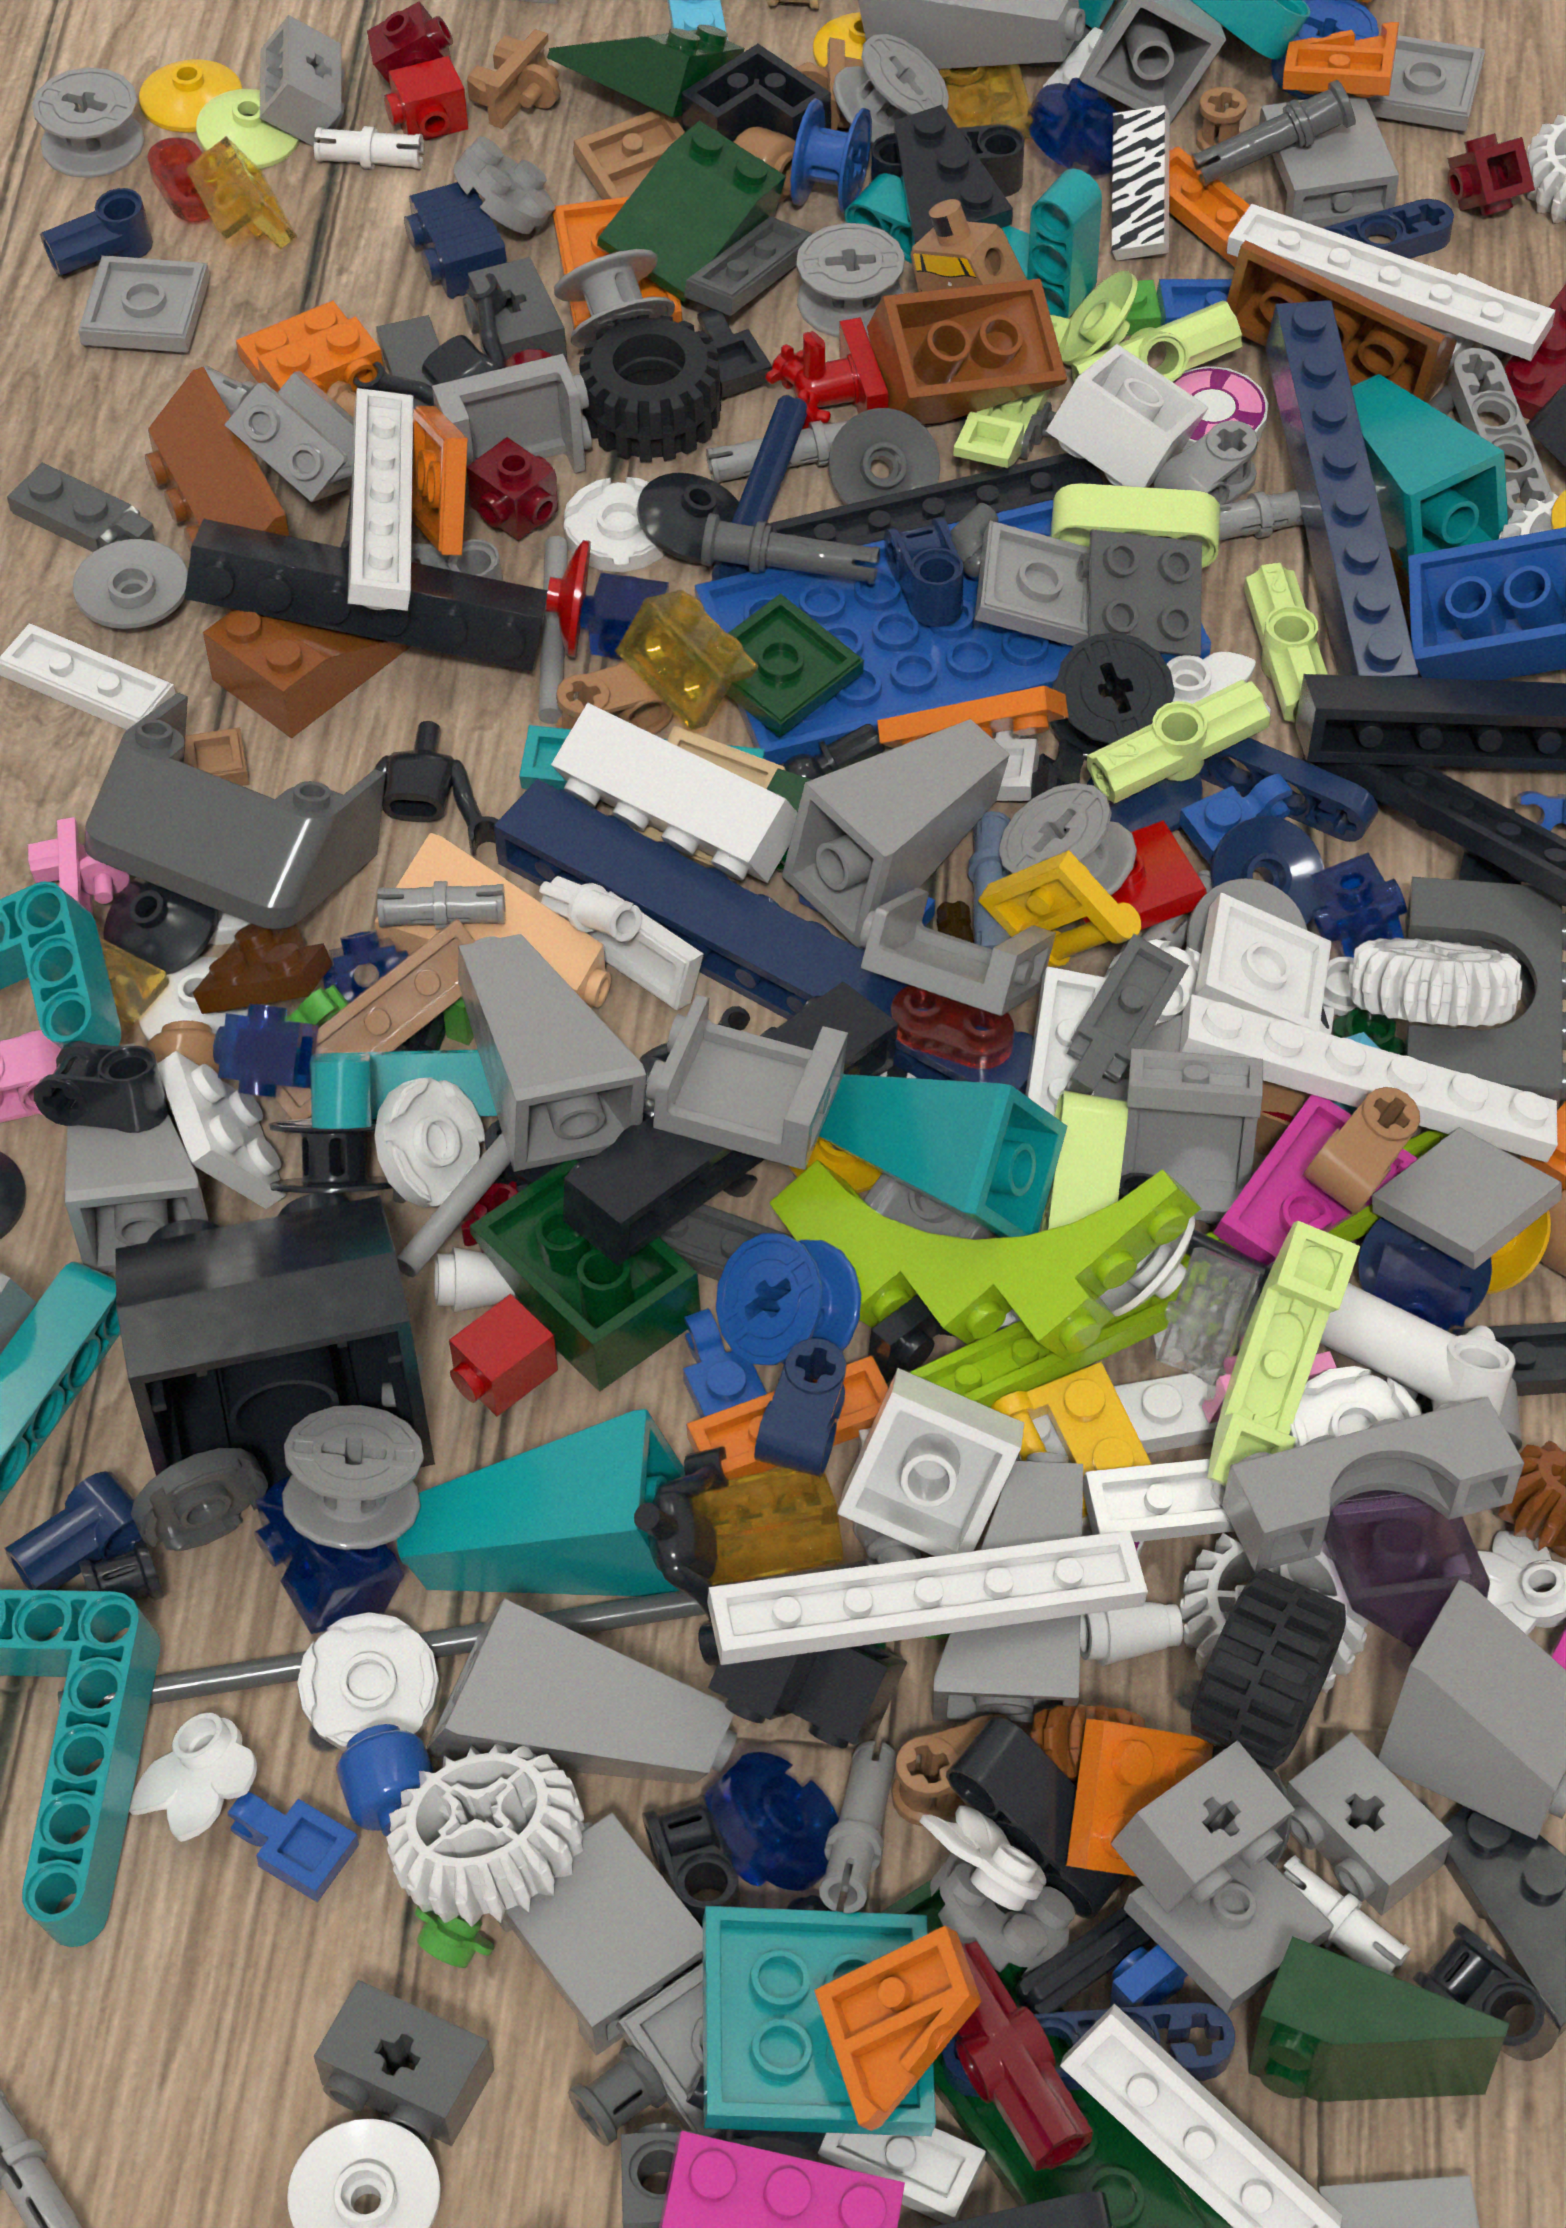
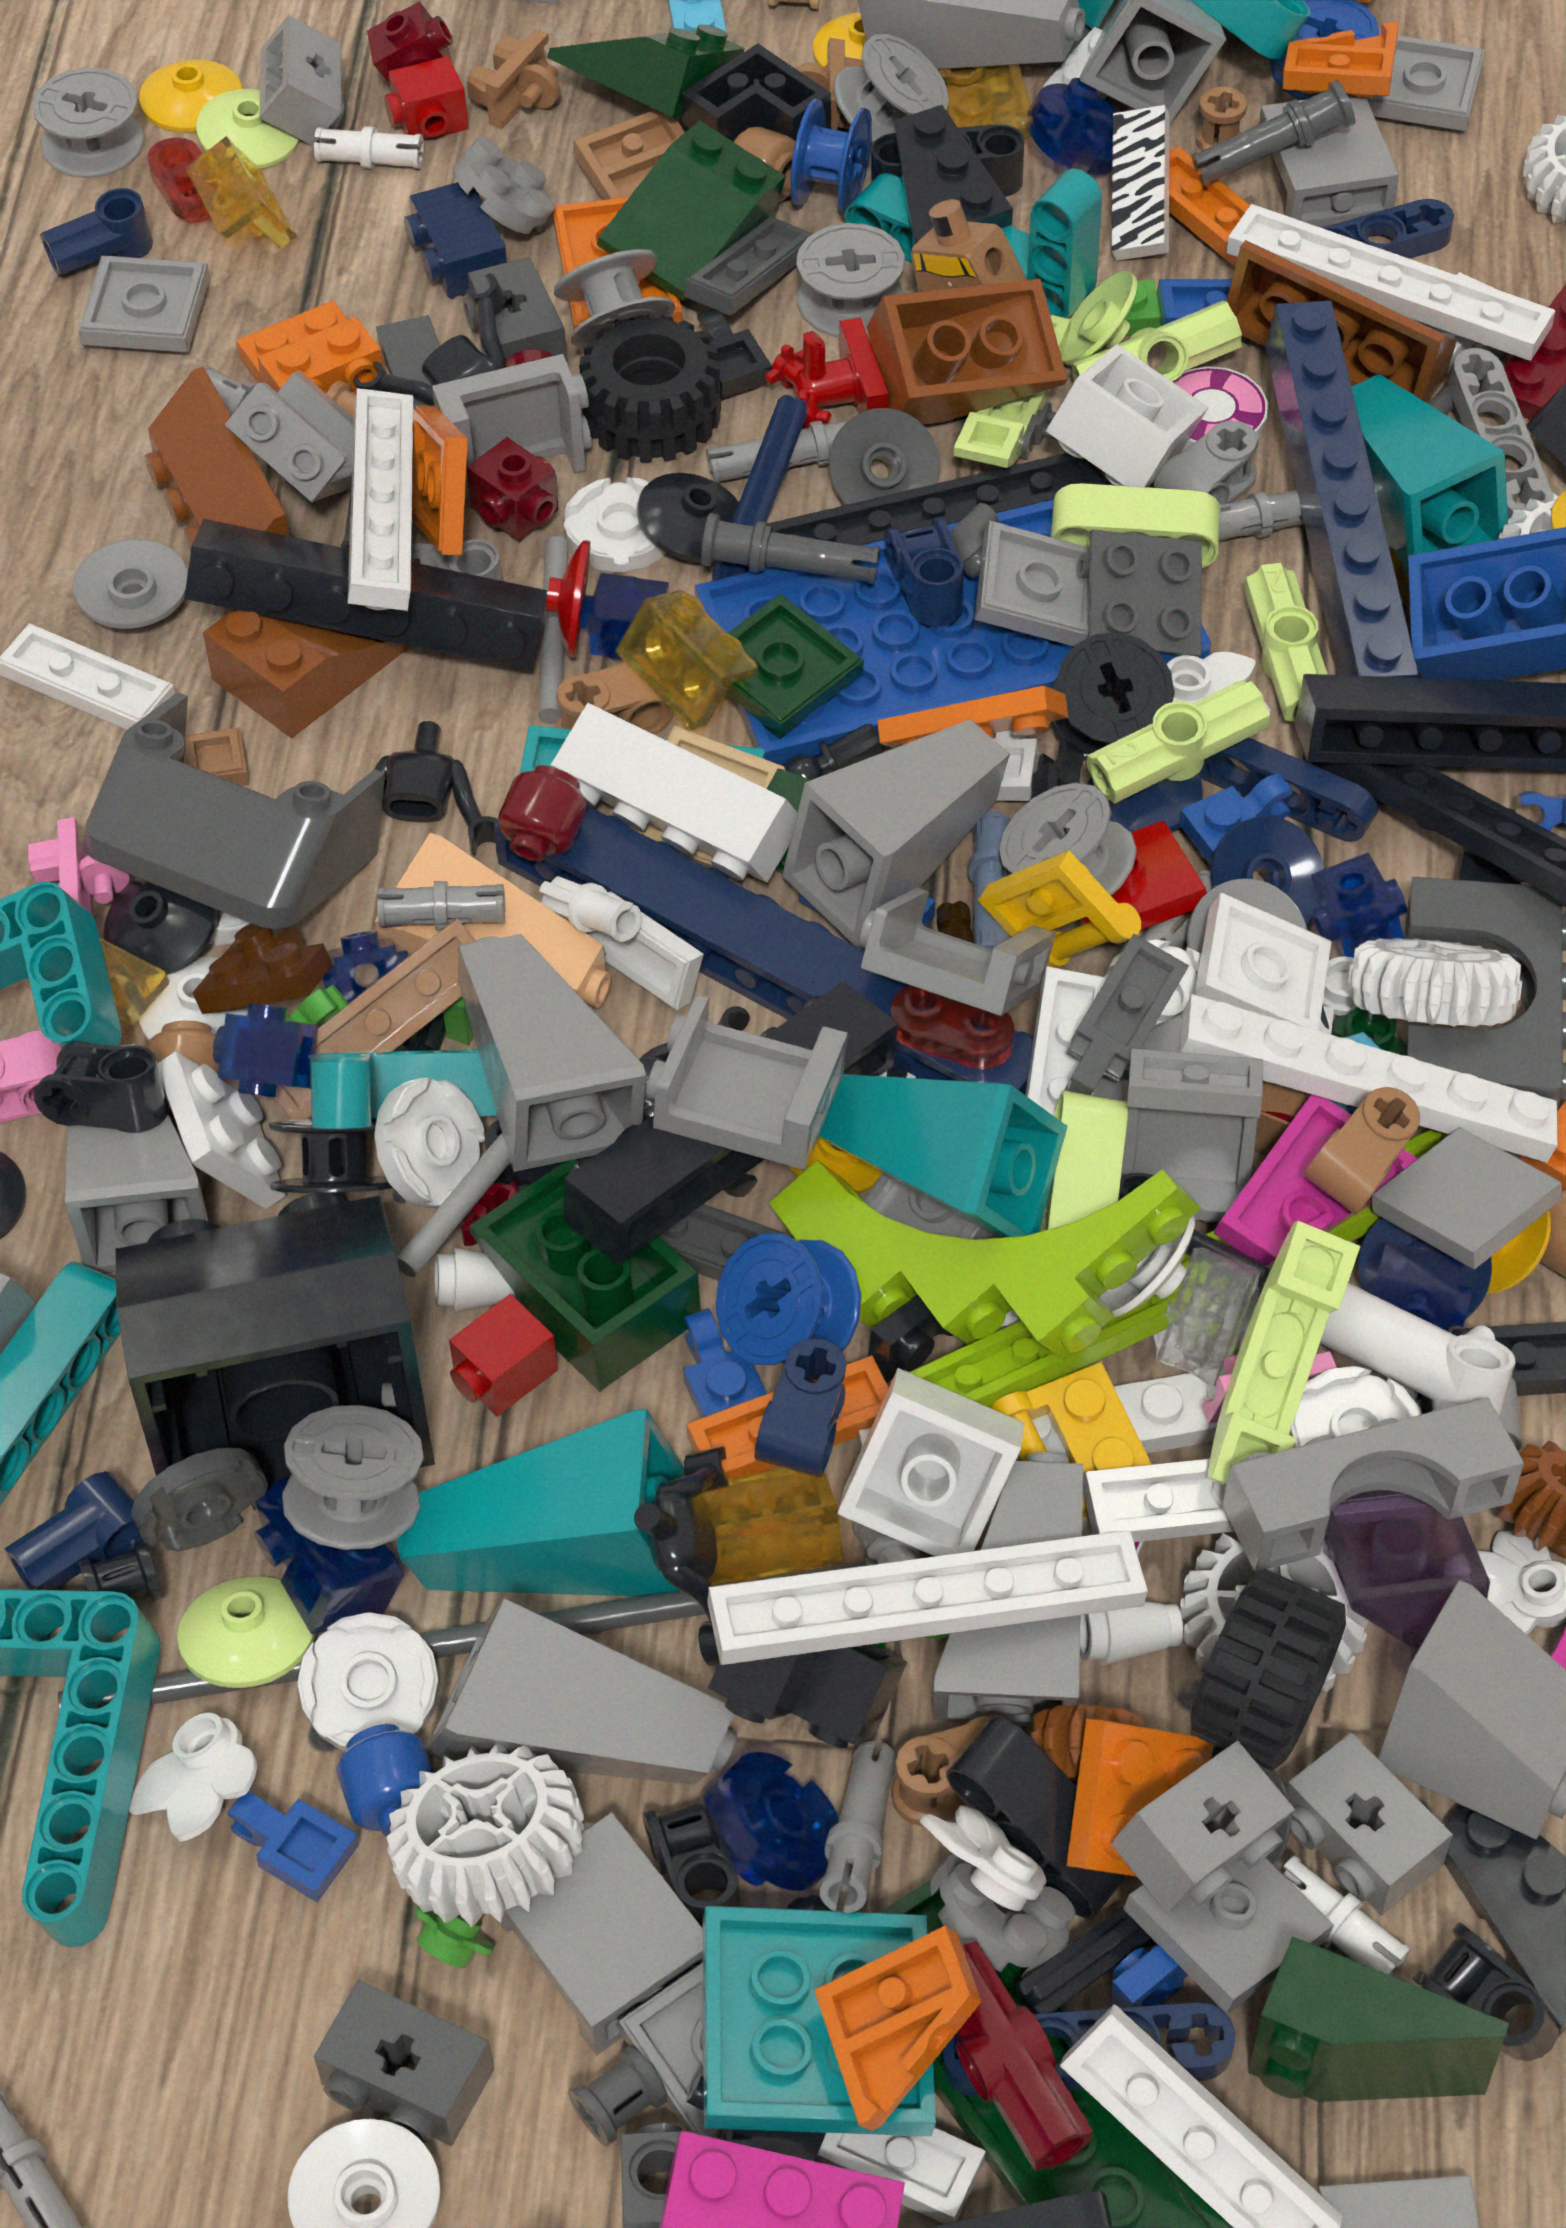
(76, 510): dark grey hinge -> none
(243, 1633): none -> yellowish green dish
(542, 813): none -> dark red head
(1490, 174): dark red brick -> none

